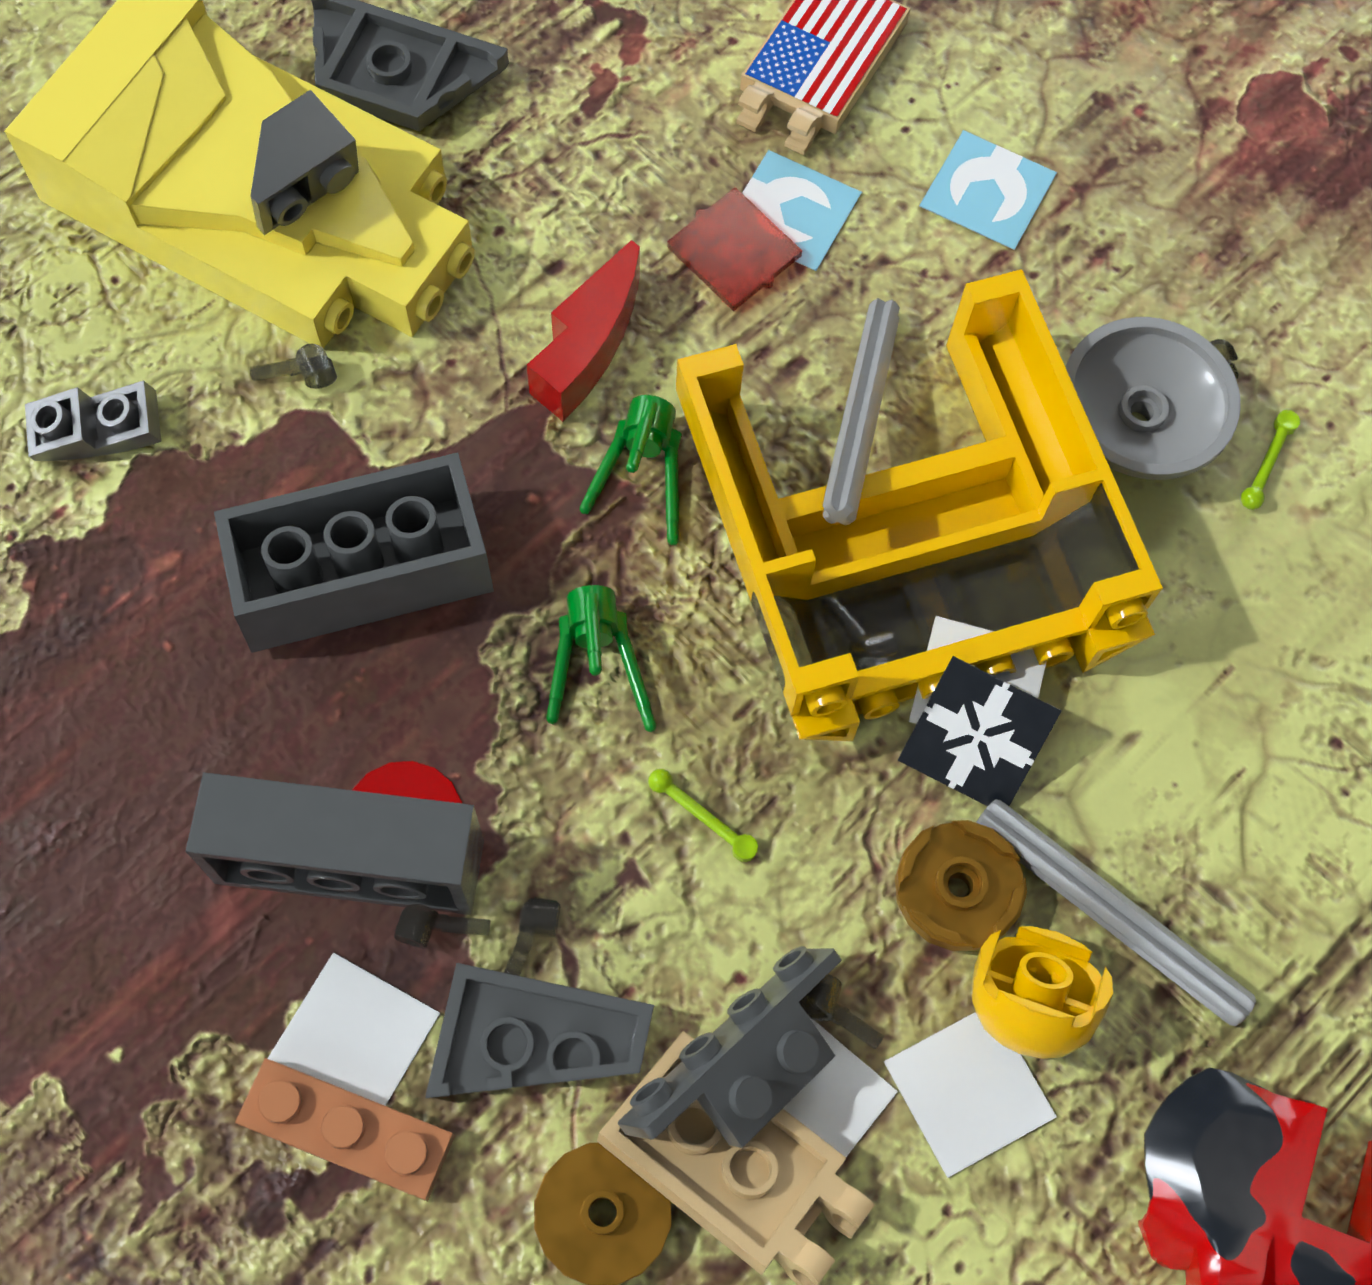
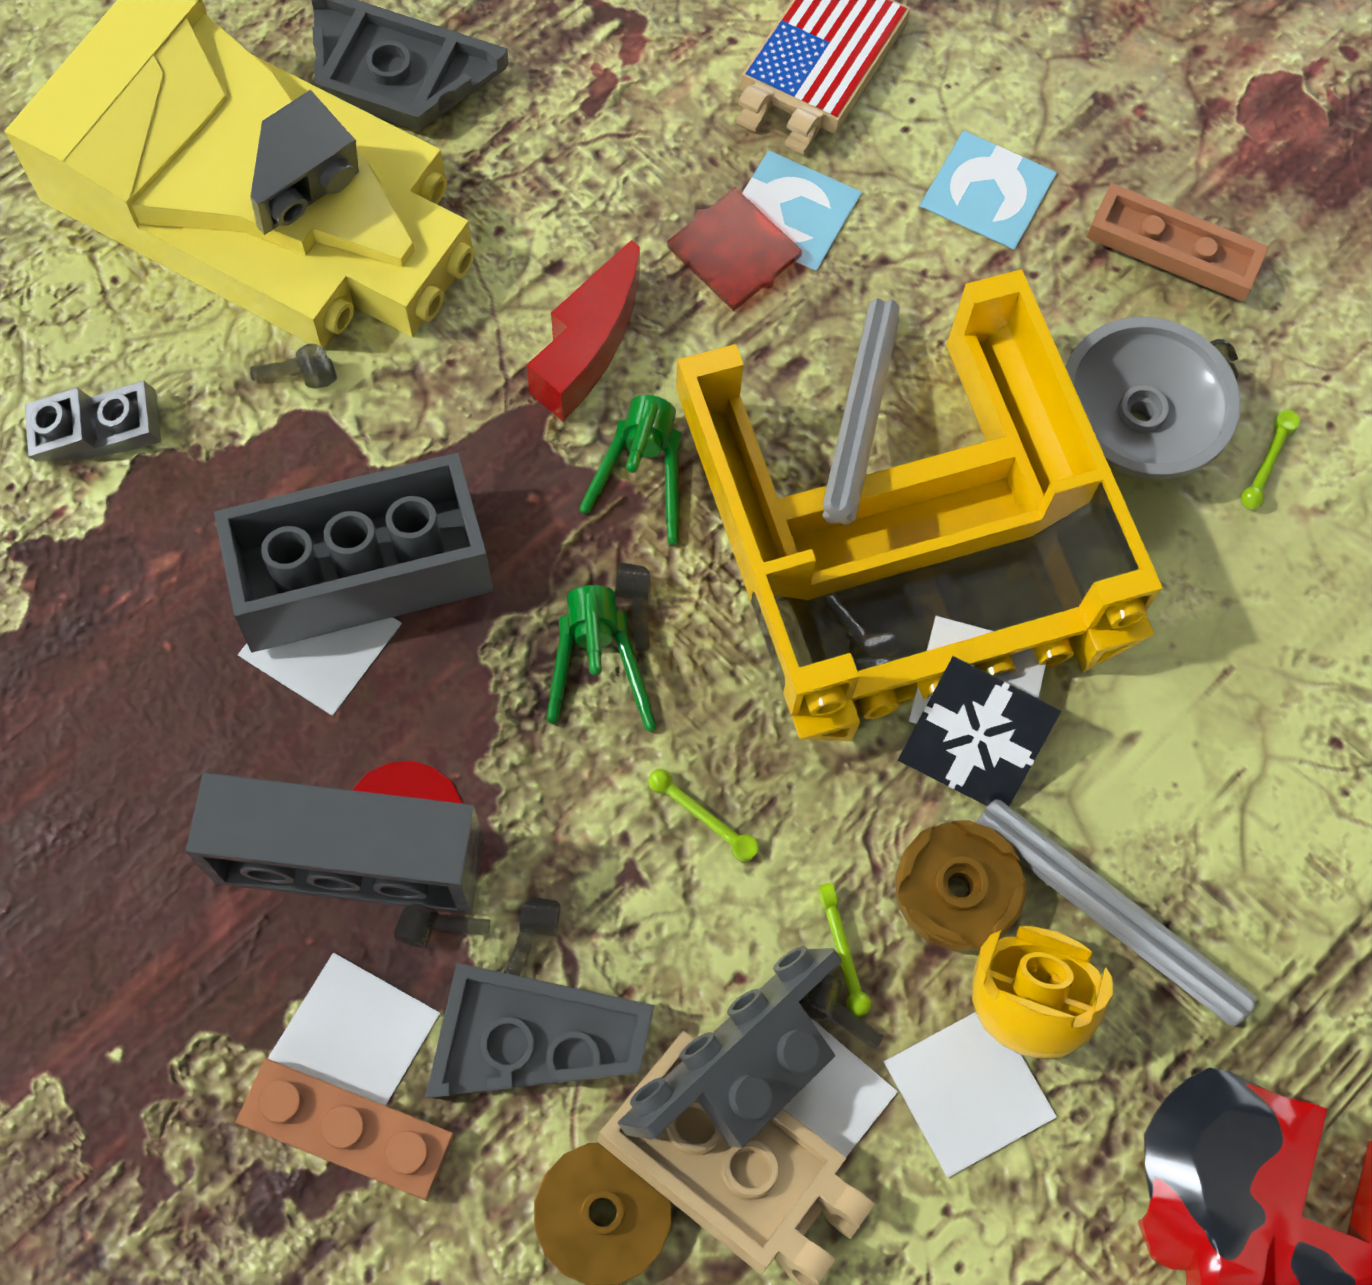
(326, 665): none -> white sticker
(635, 584): none -> clear smoke hand
(857, 1001): none -> lime hinge
(1177, 242): none -> nougat plate

